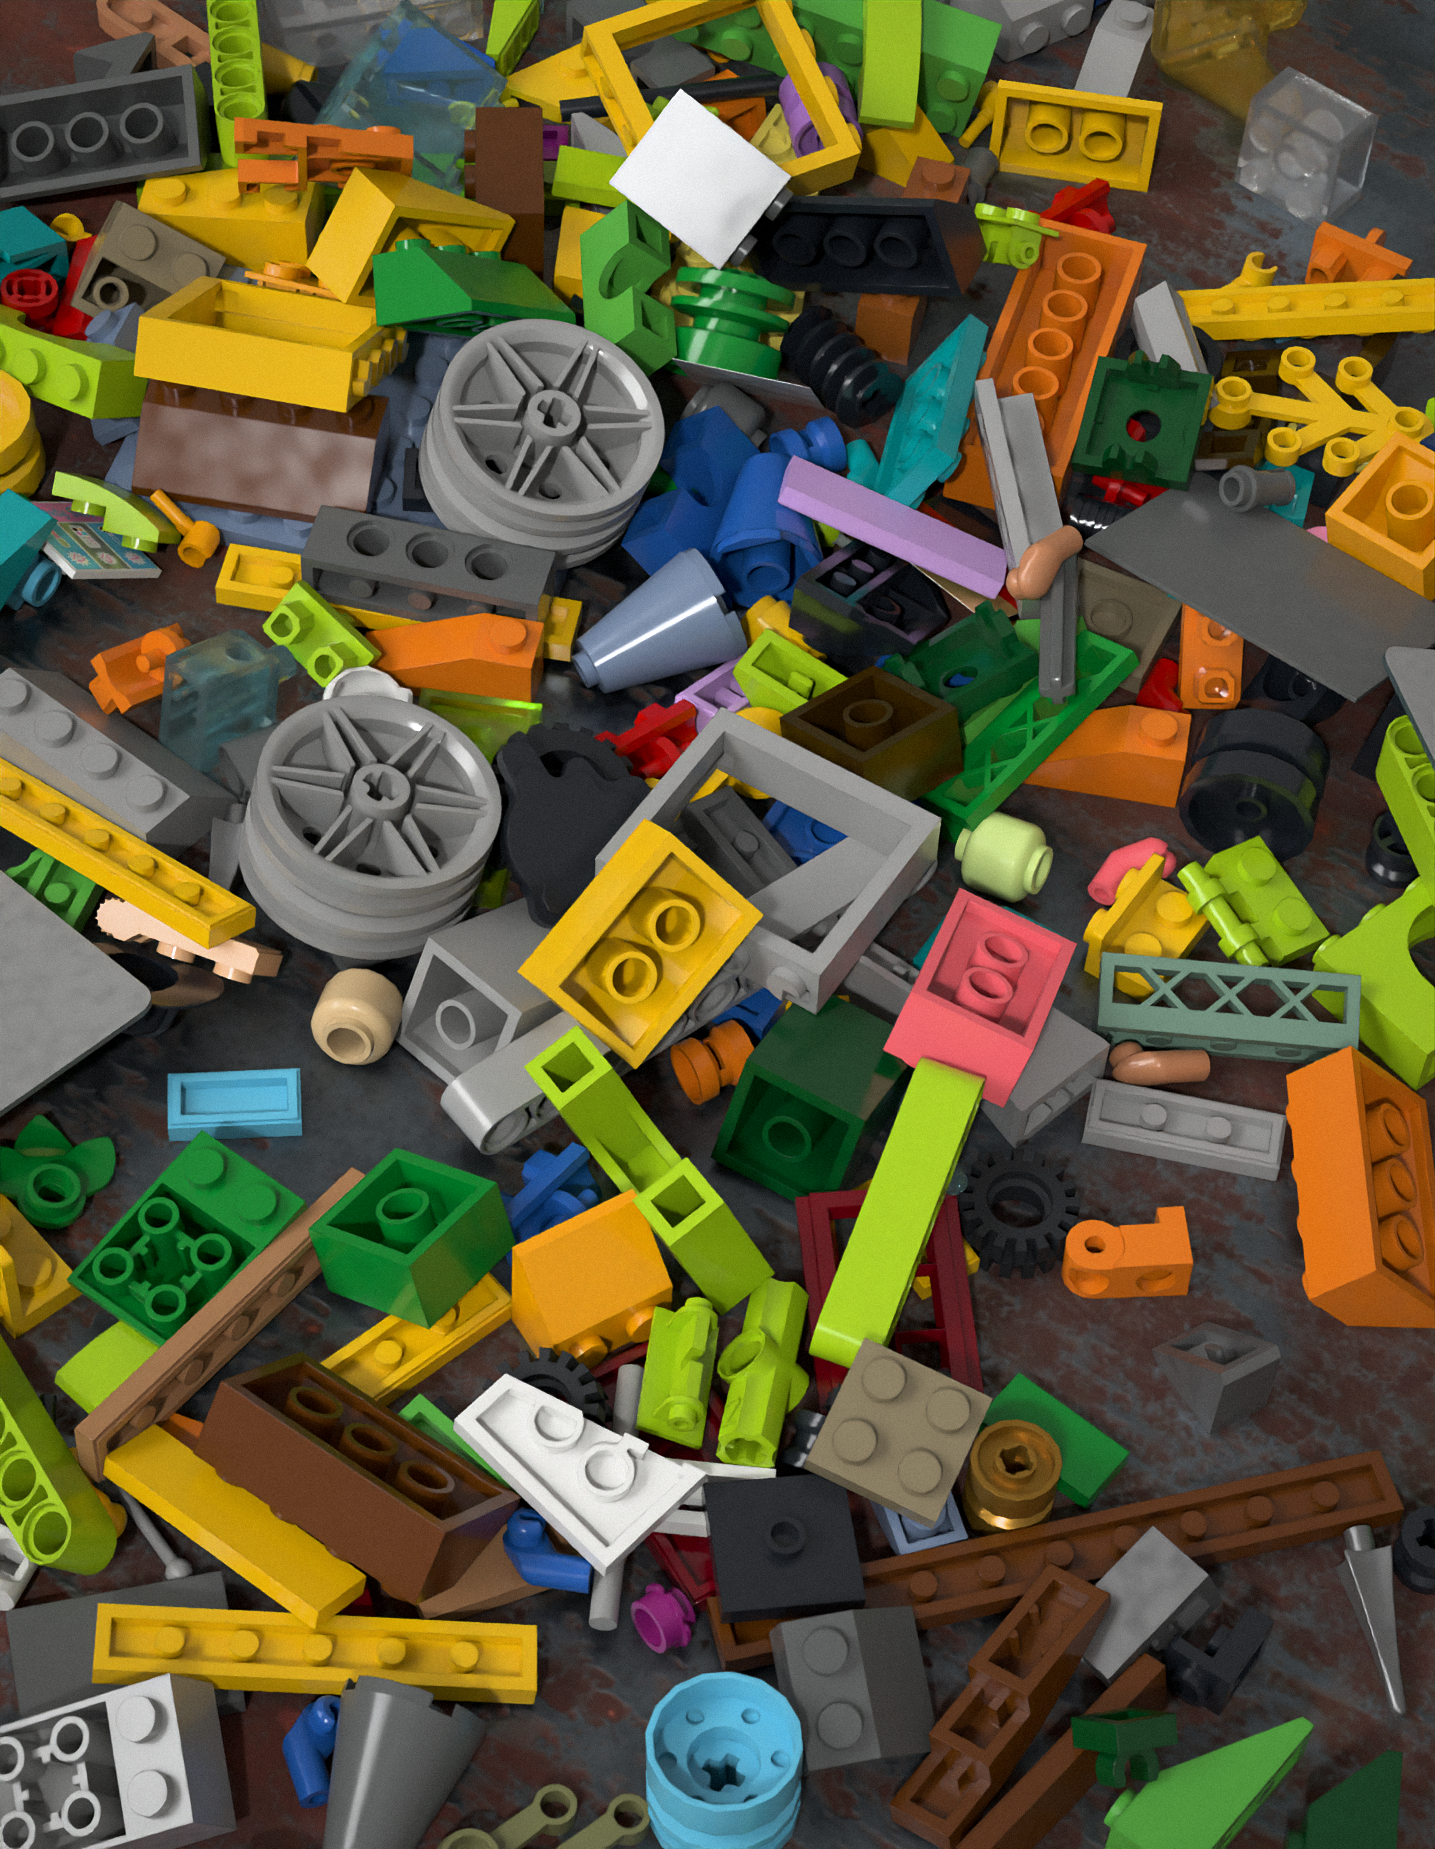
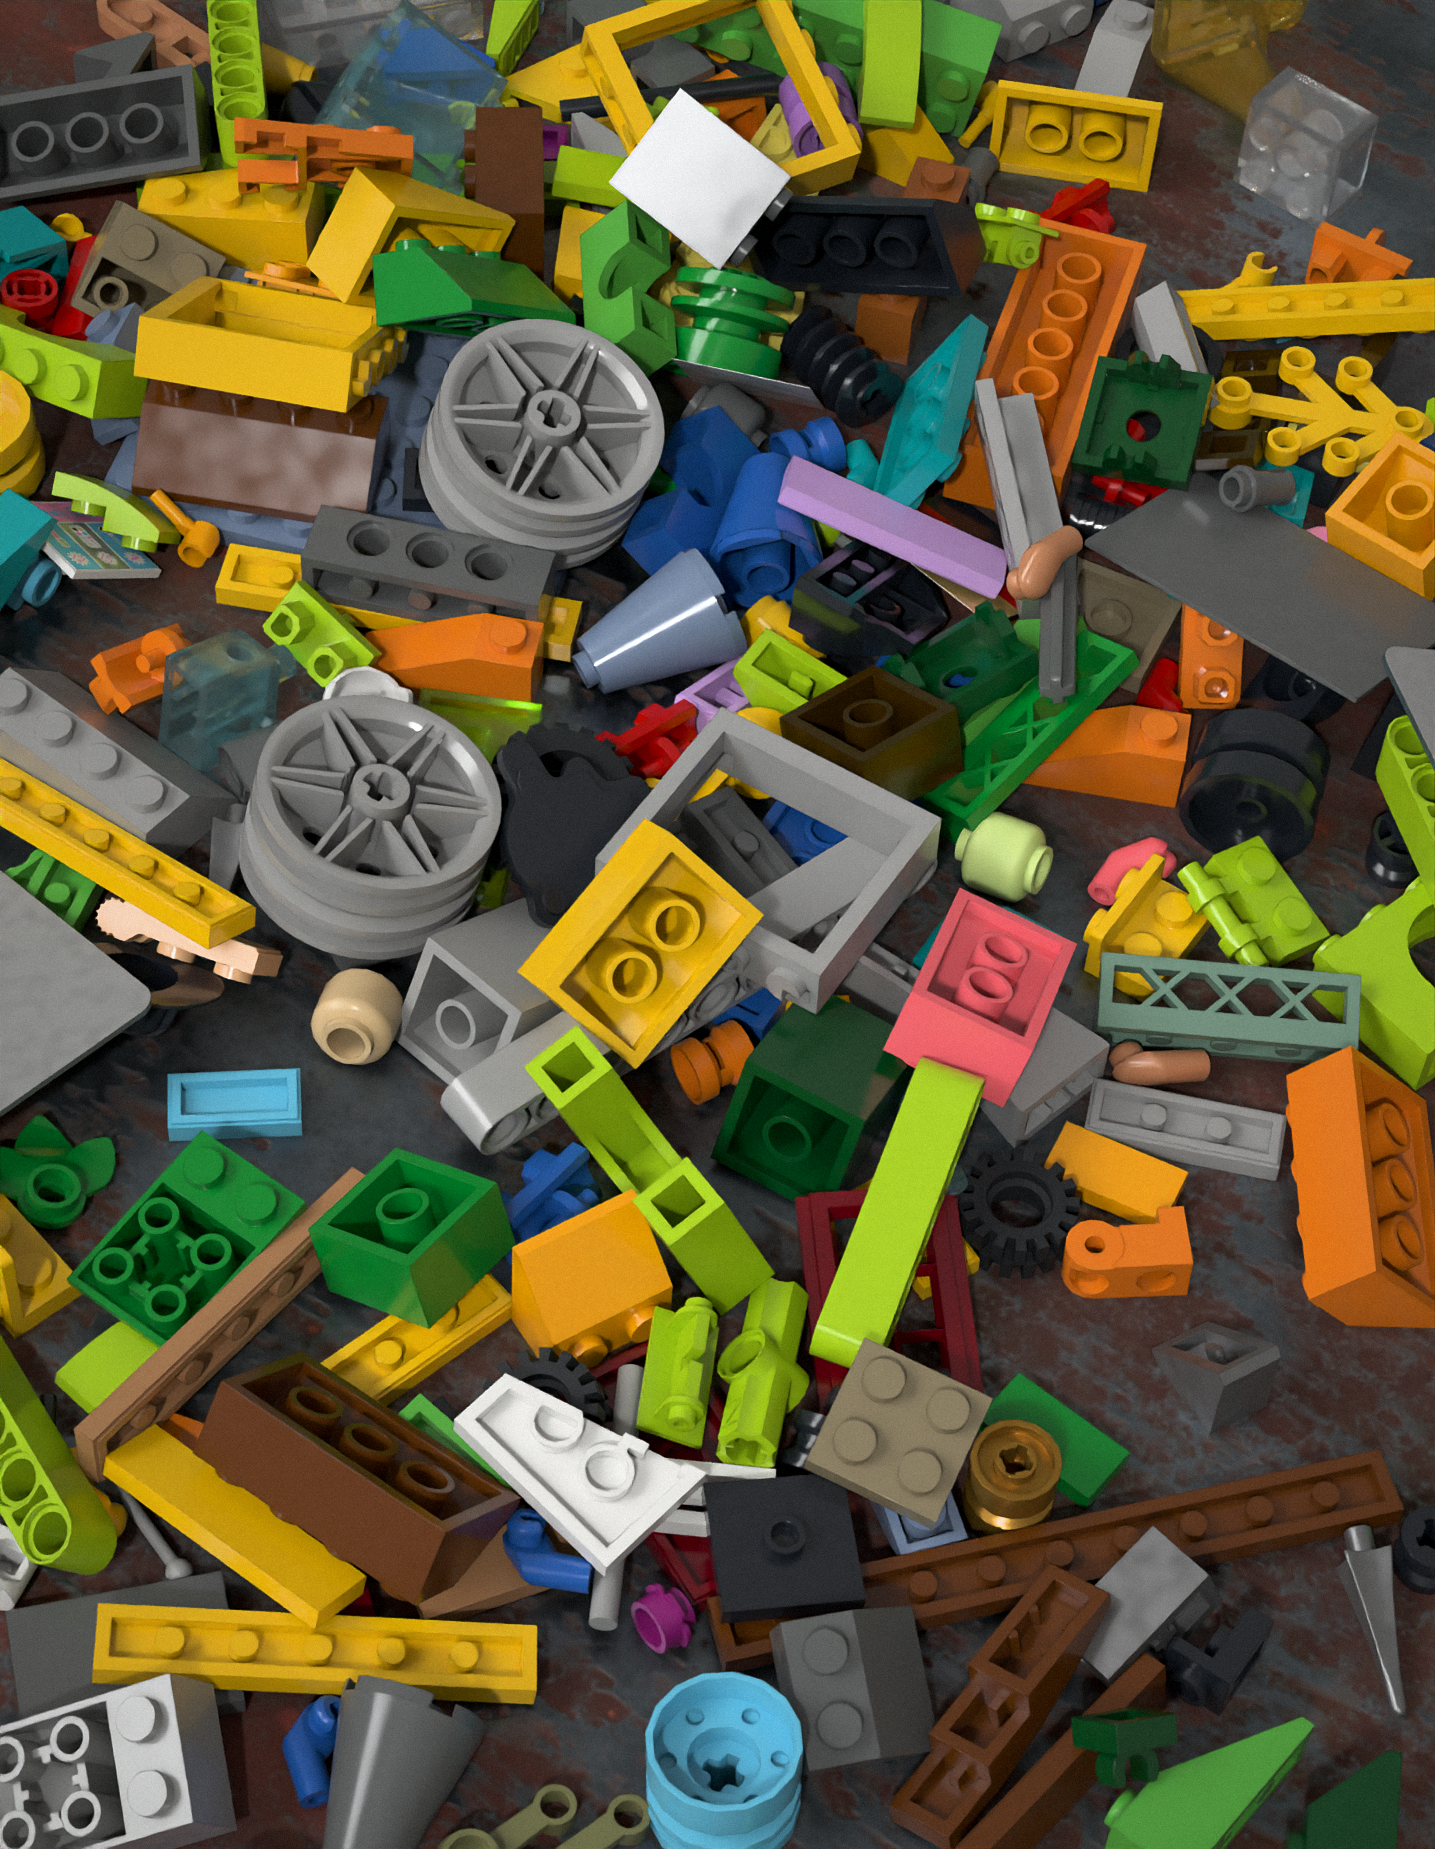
(1116, 1175): none -> light orange tile

